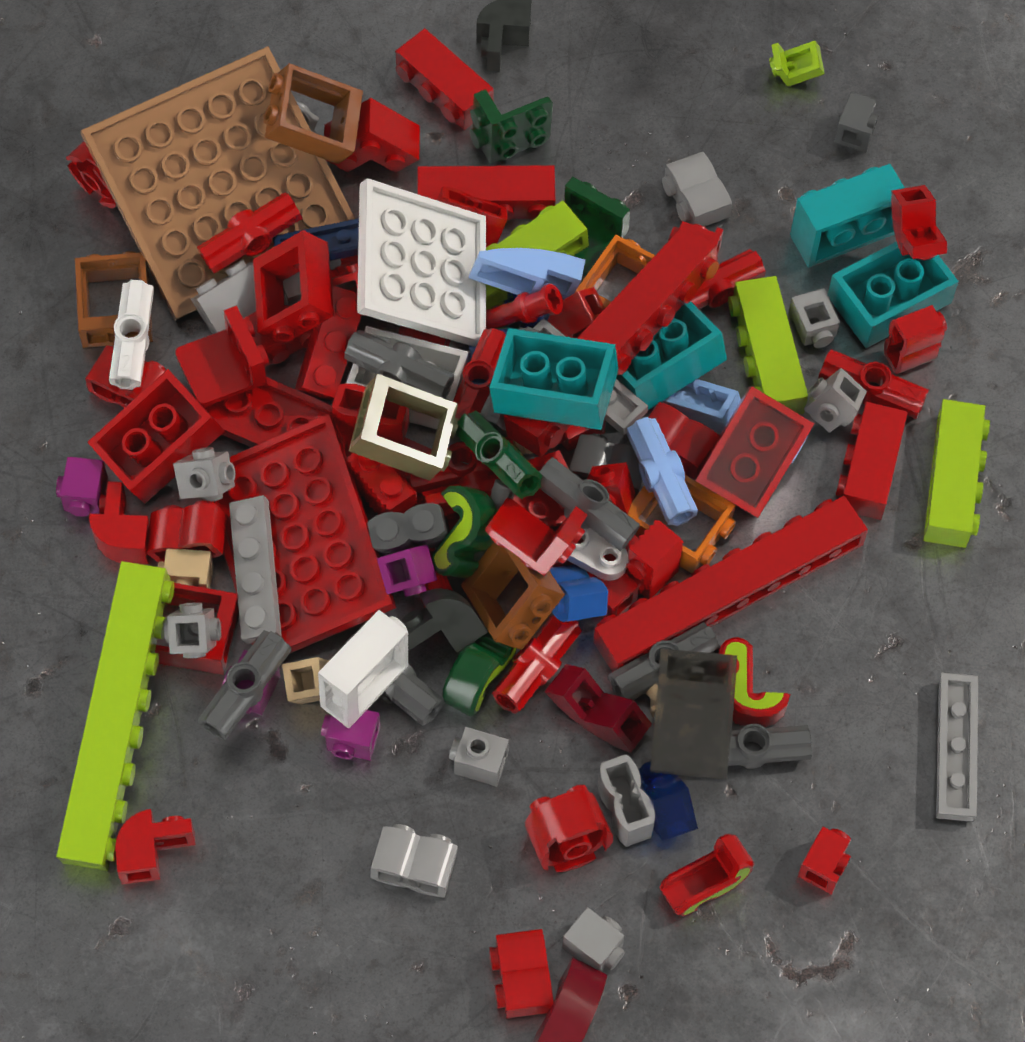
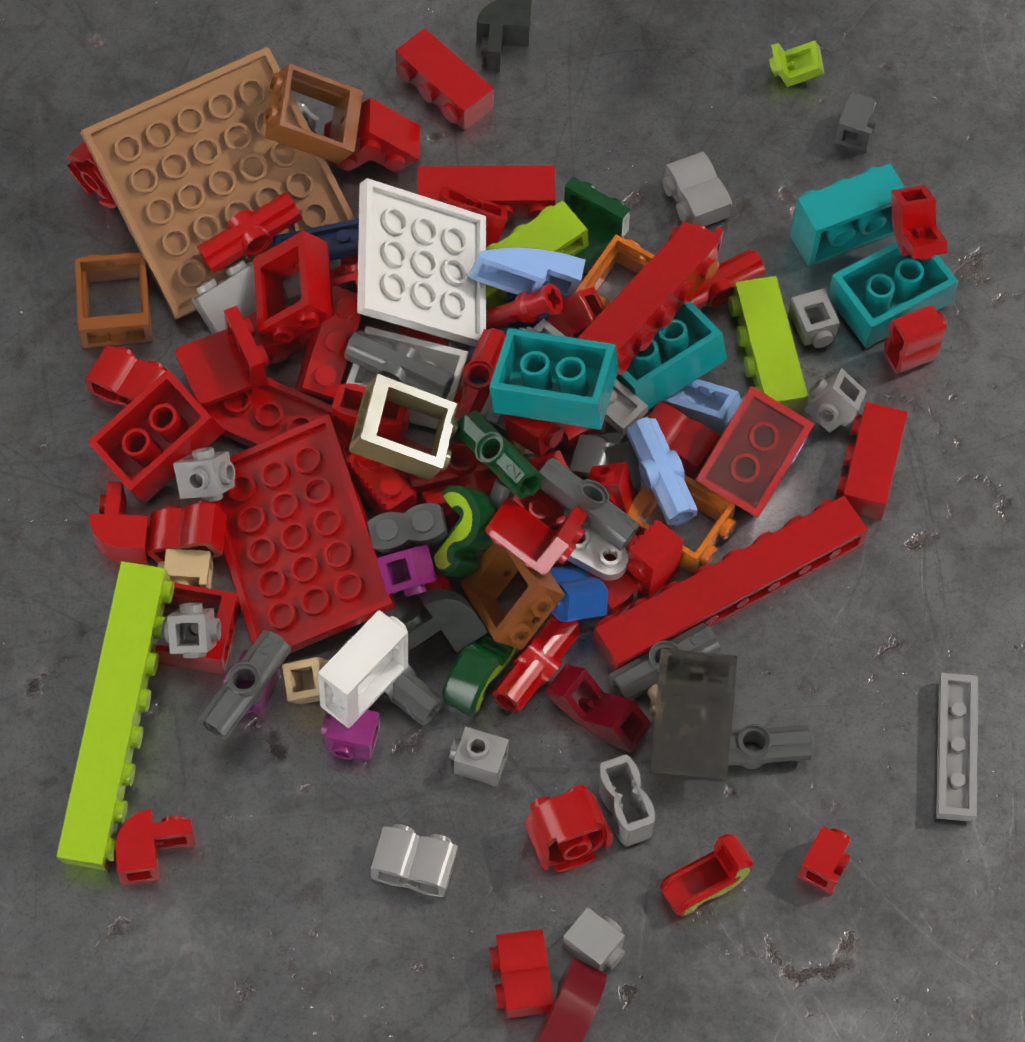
(82, 485): magenta brick -> none
(132, 317): white piece -> none
(254, 568): light grey plate -> none
(511, 132): dark green bracket -> none
(670, 801): clear blue slope -> none
(751, 707): animal -> none
(893, 390): red piece -> none
(955, 473): lime brick -> none

